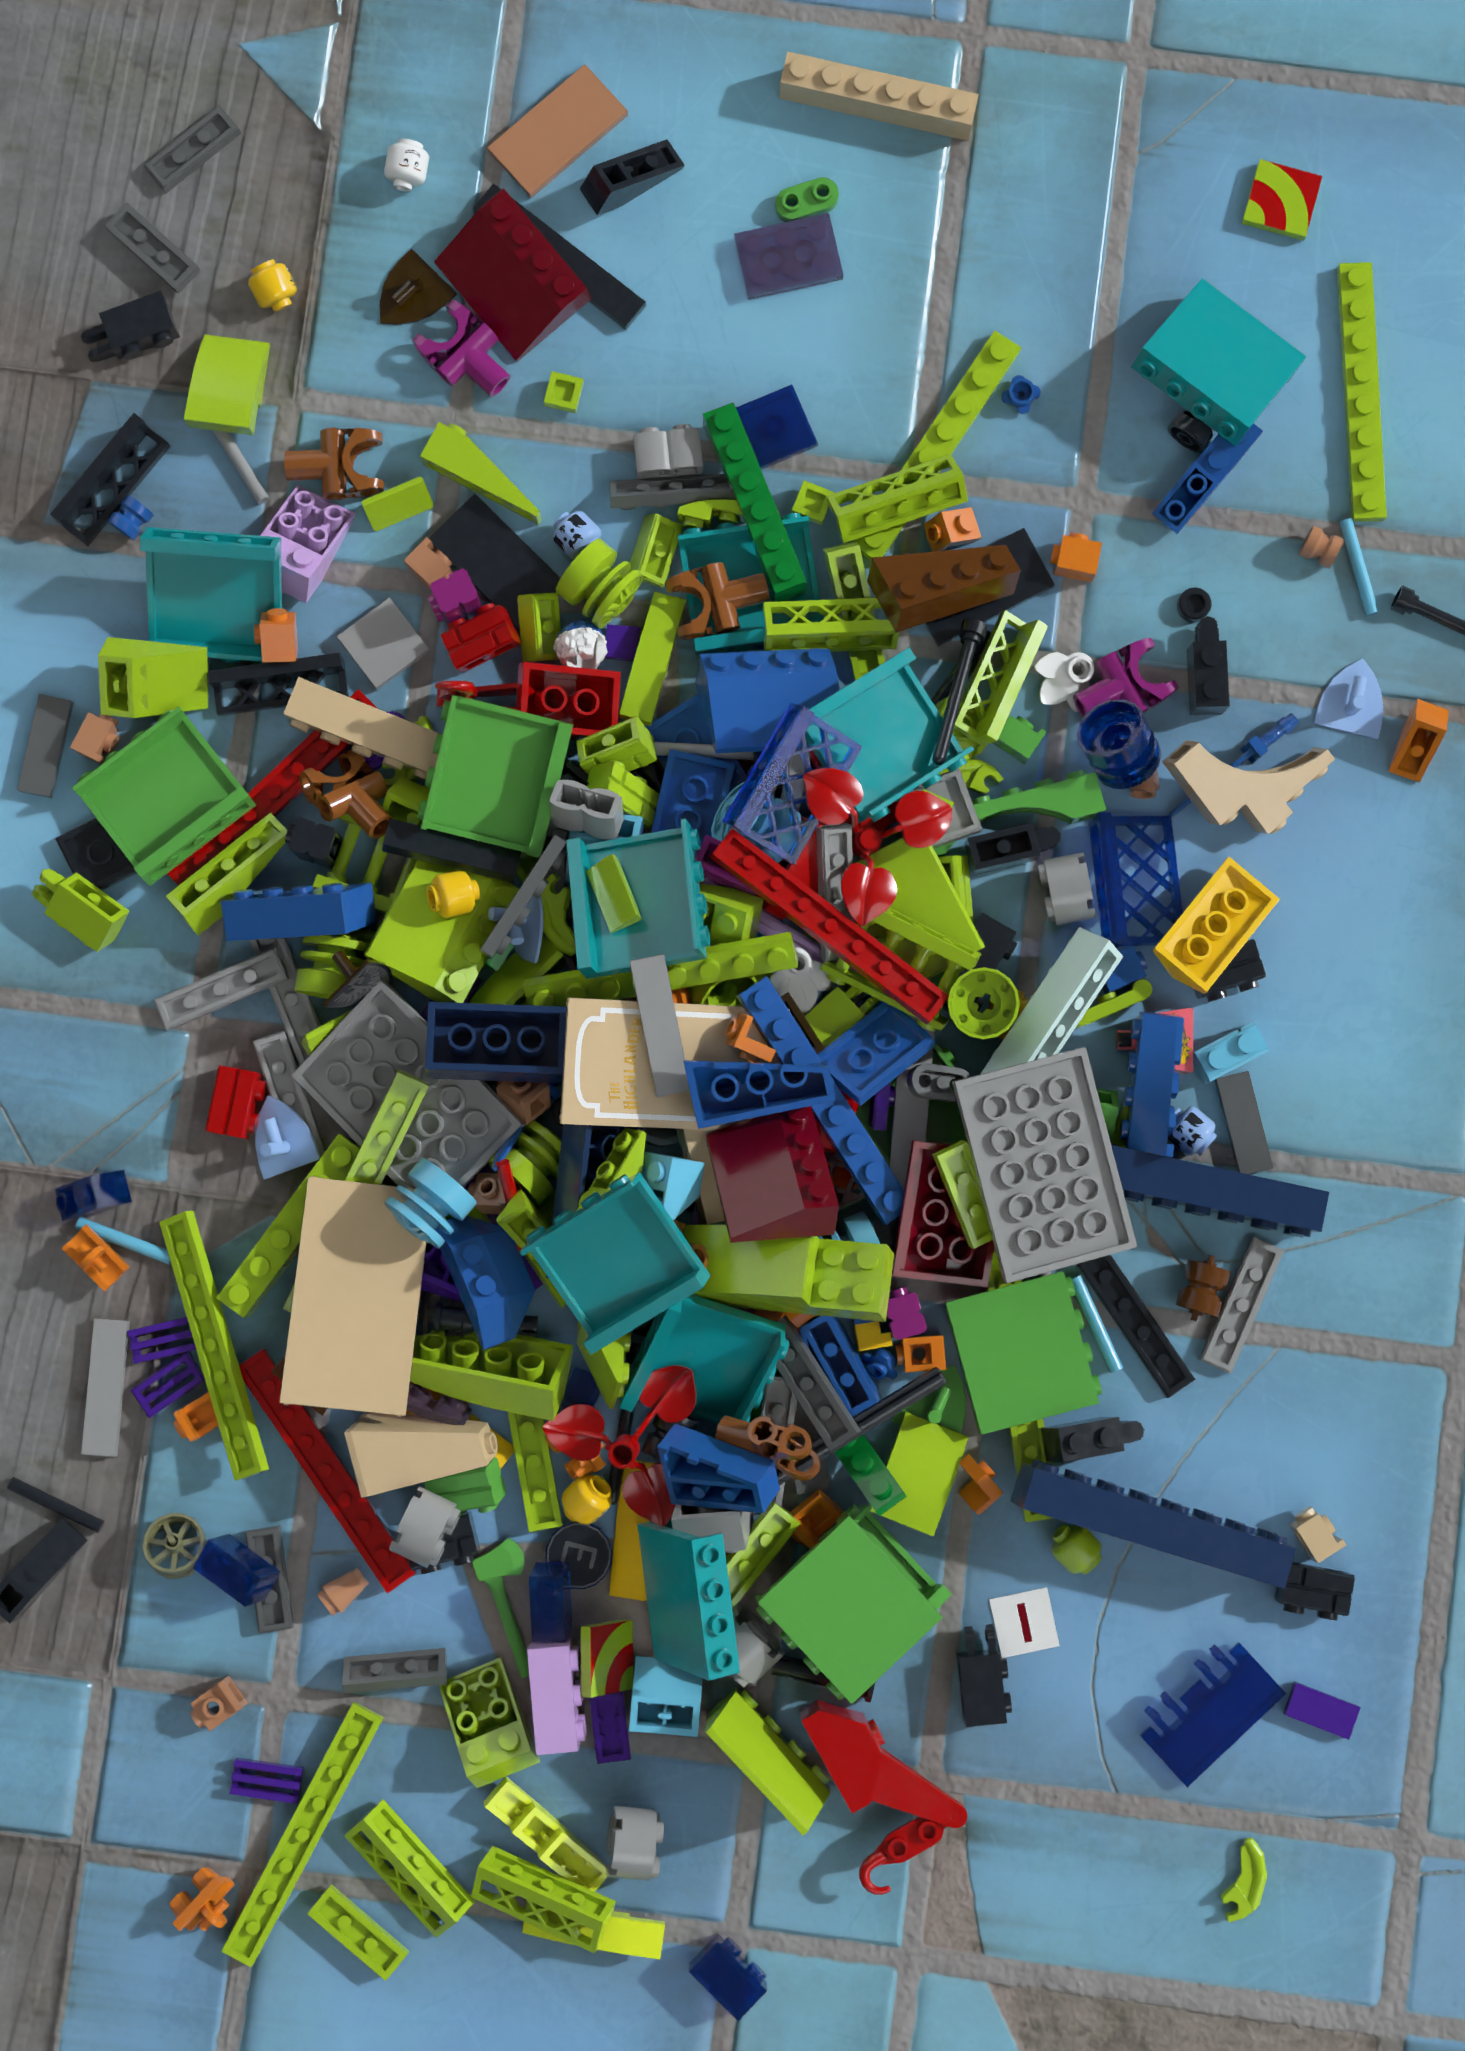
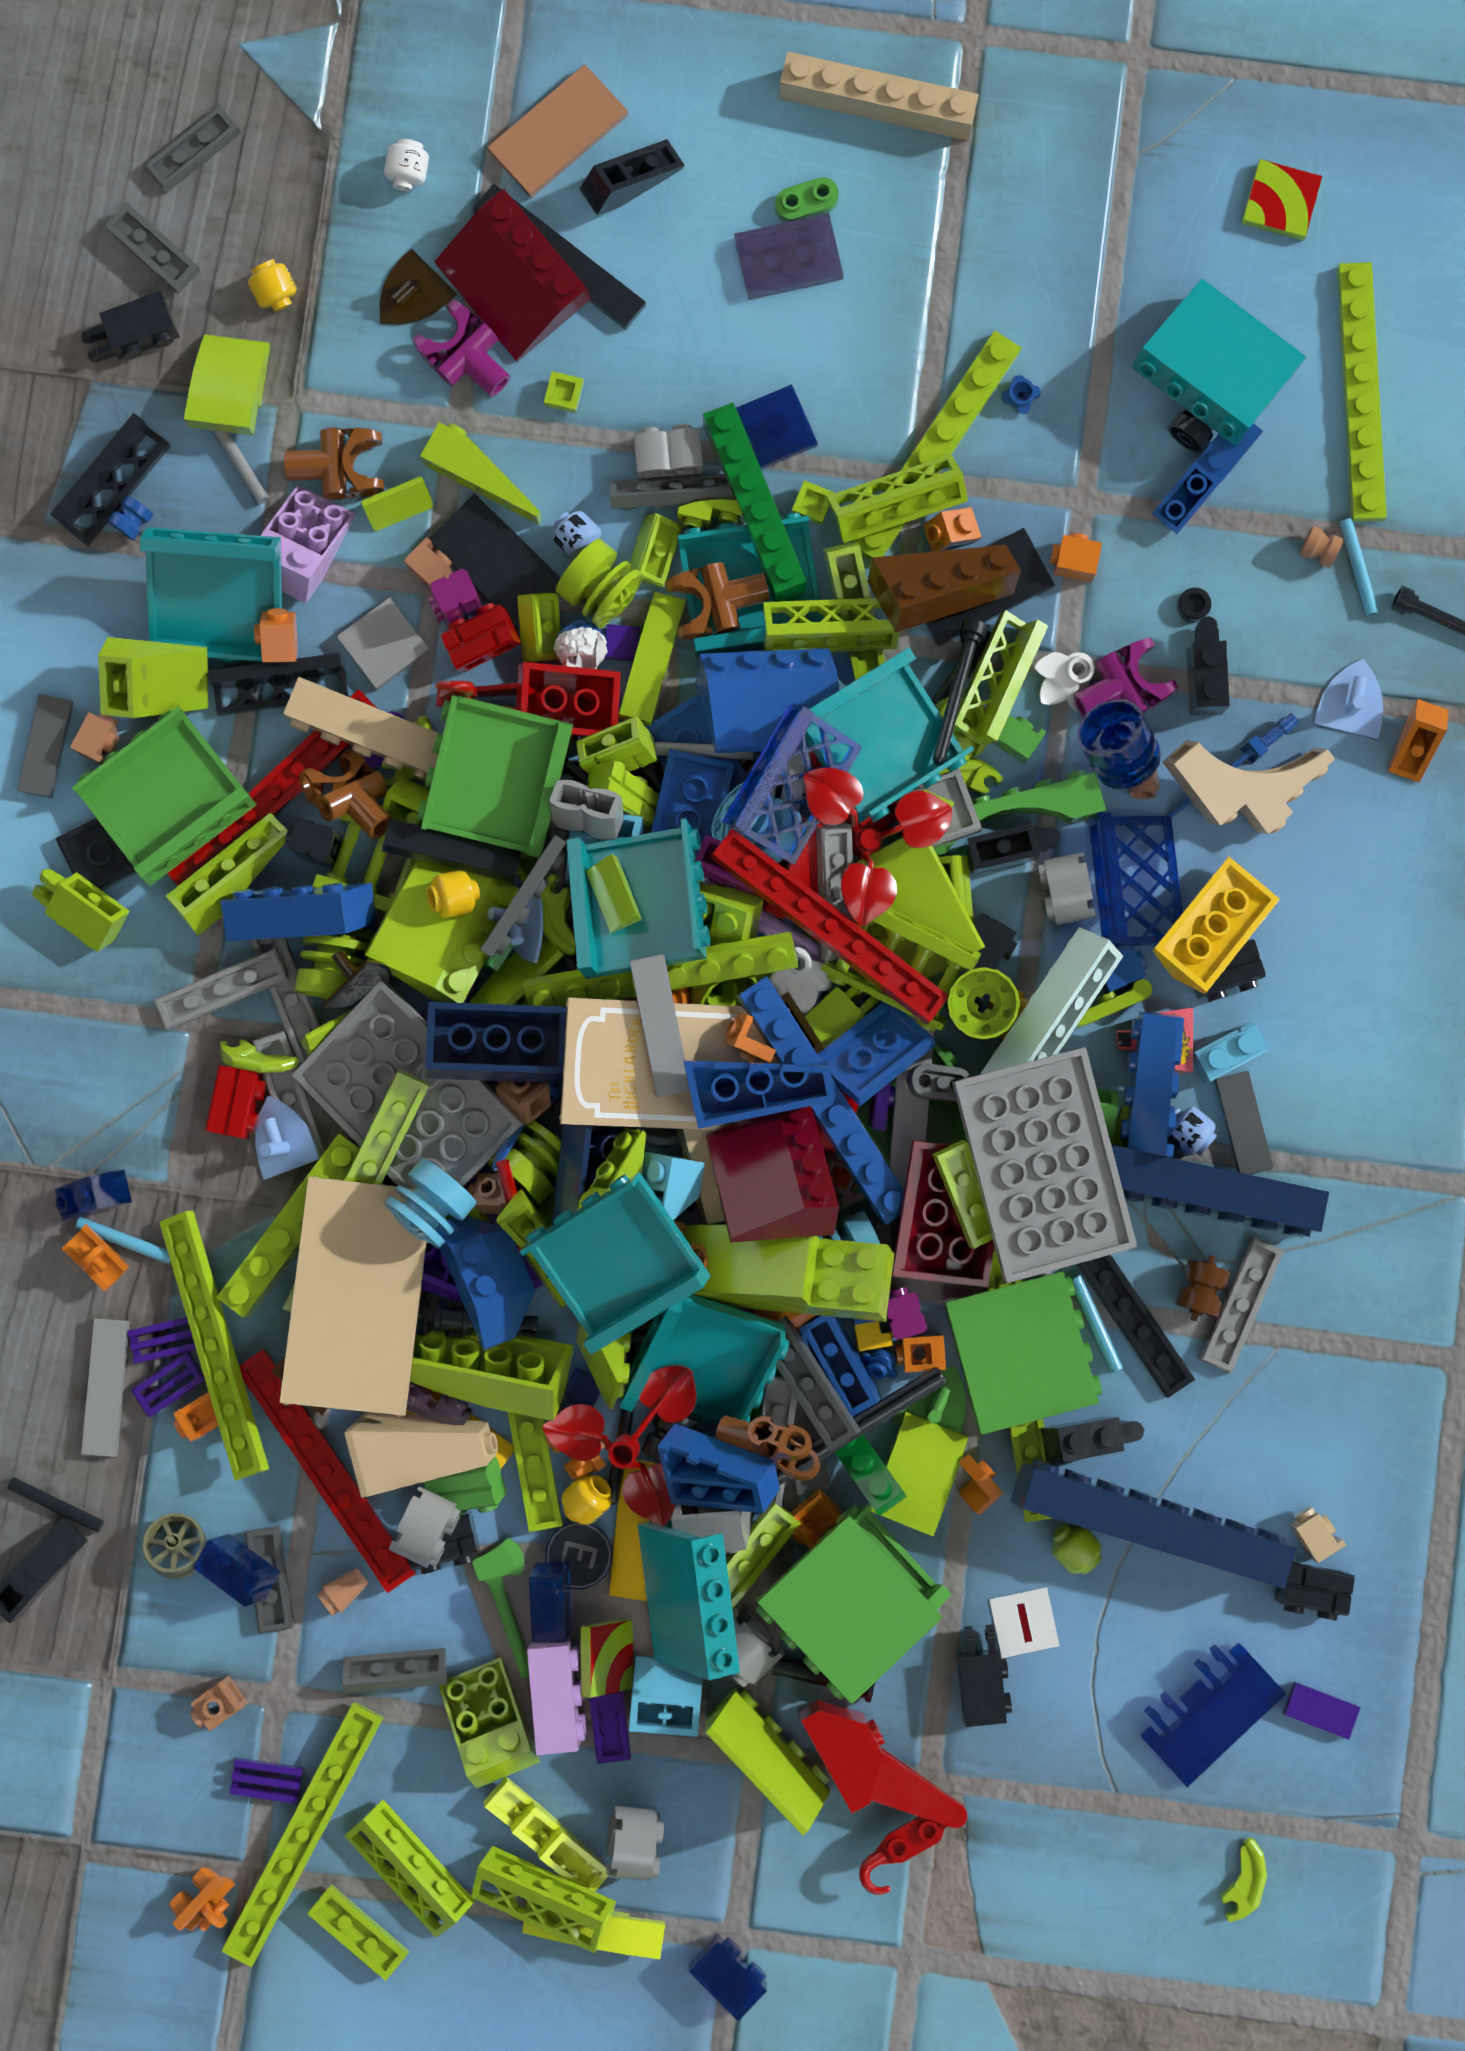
(249, 1059): none -> lime piece

